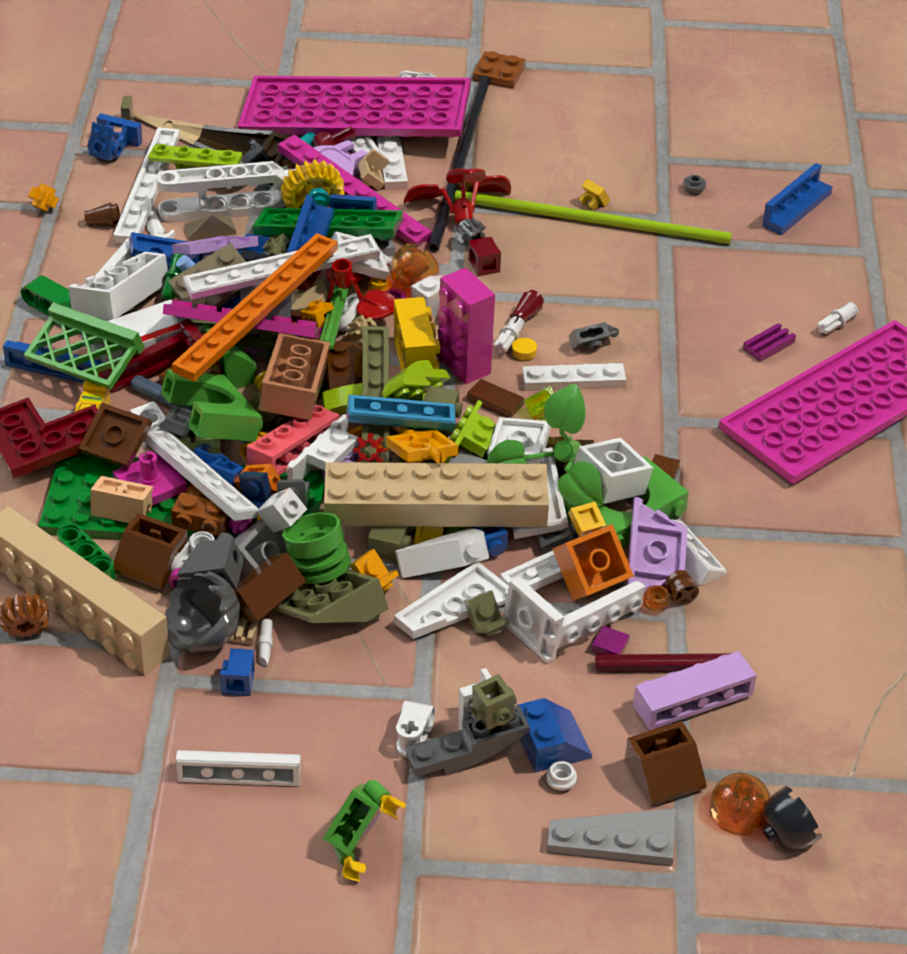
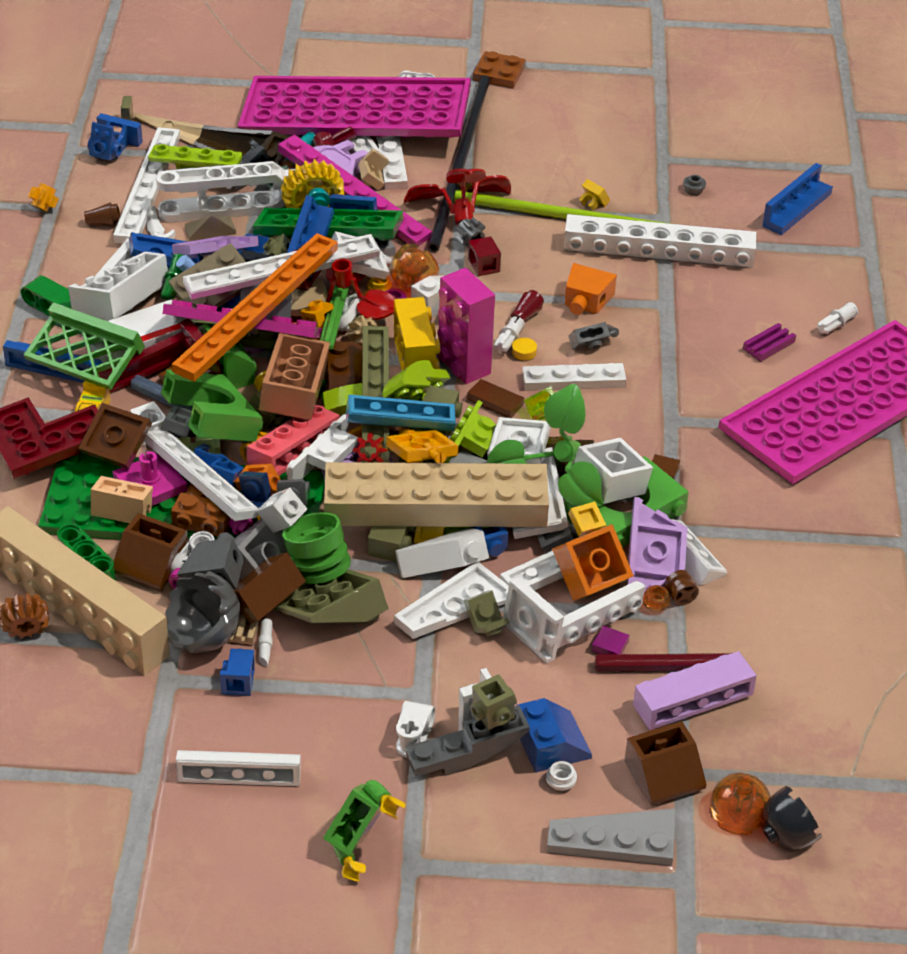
(371, 565): light orange bracket -> none
(588, 289): none -> orange torso
(660, 241): none -> white brick

